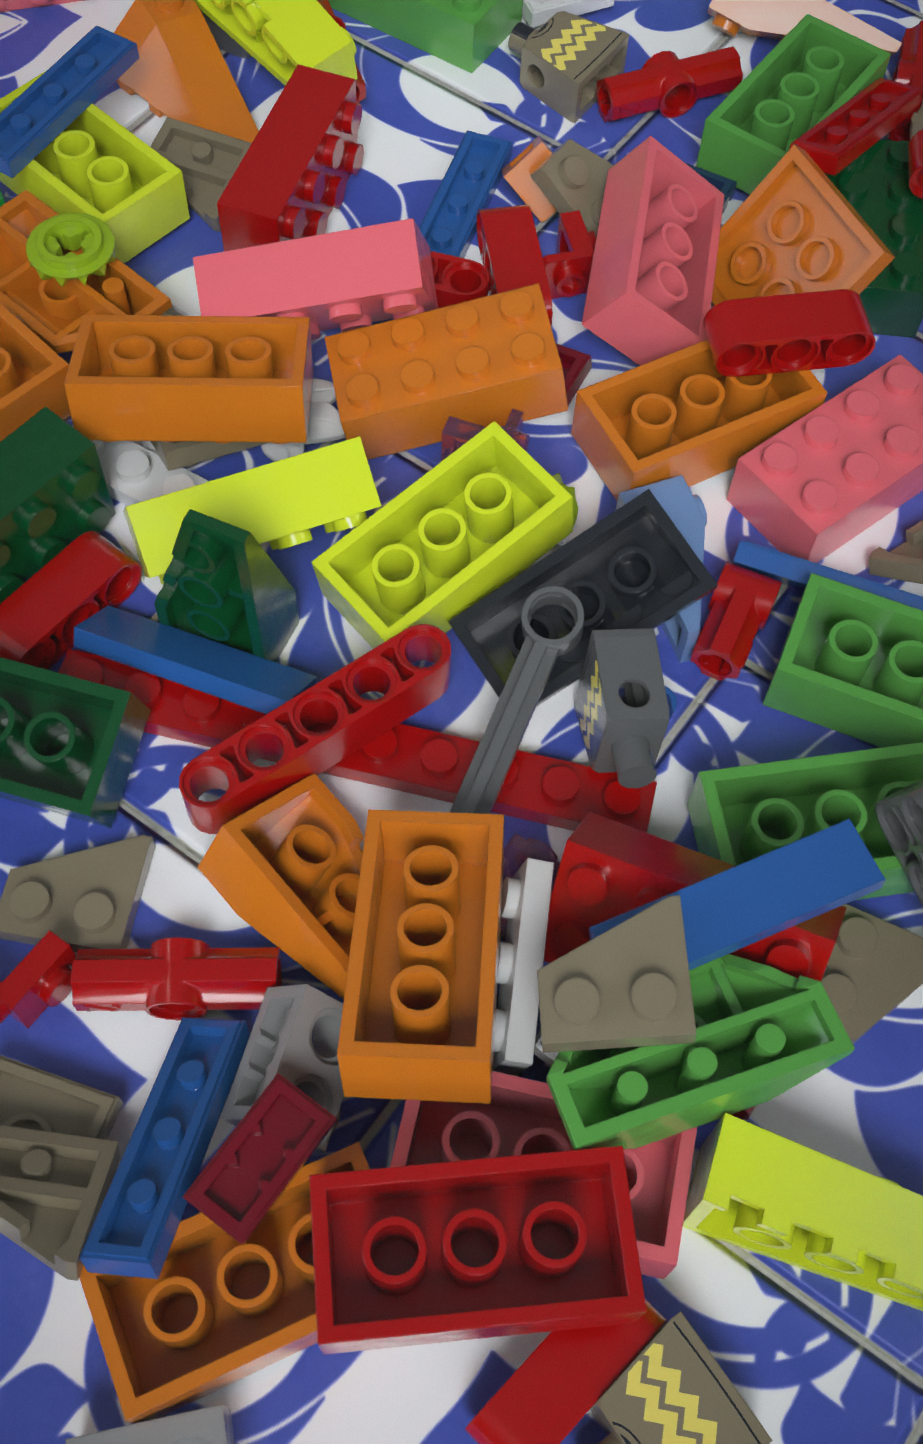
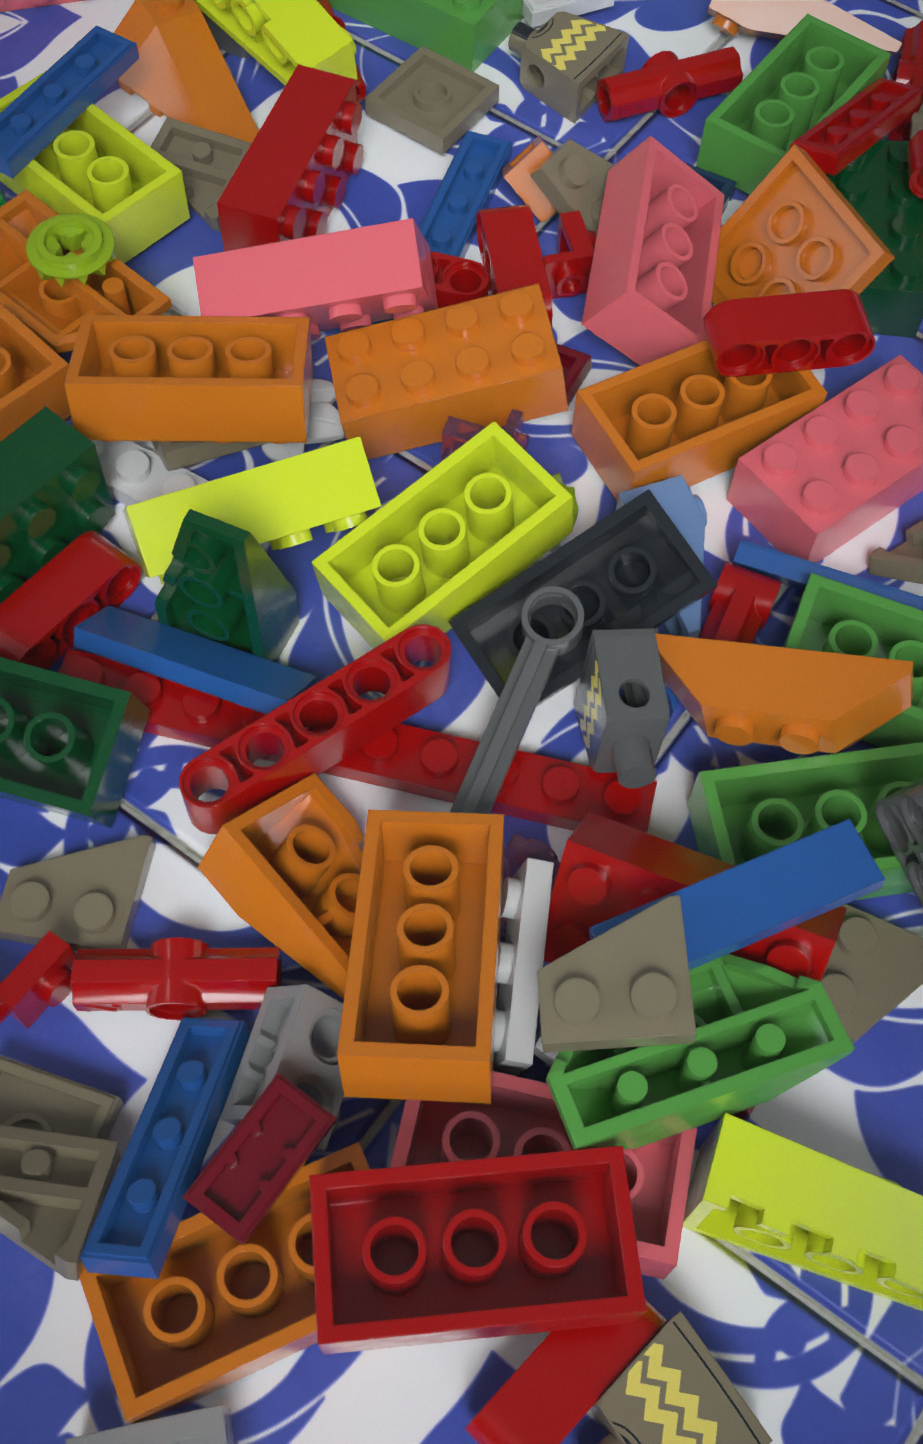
(432, 99): none -> dark tan plate
(783, 694): none -> orange wedge

